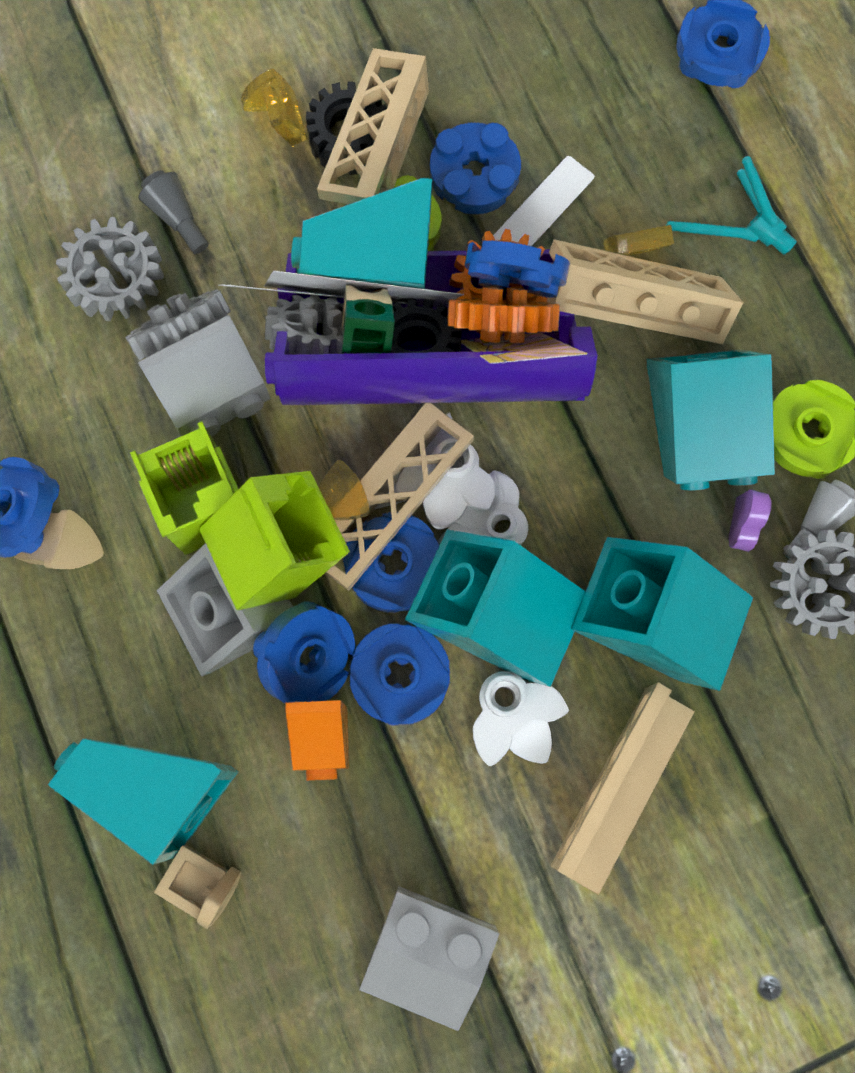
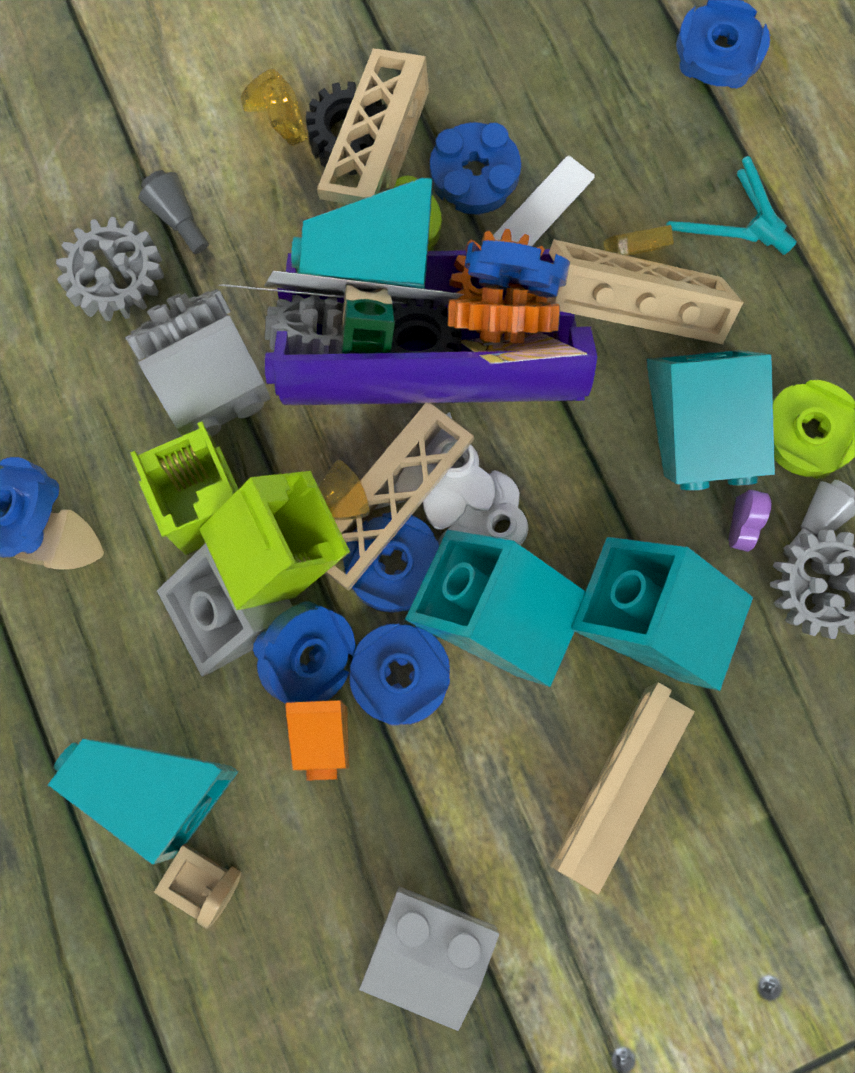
(521, 725): white plate -> none

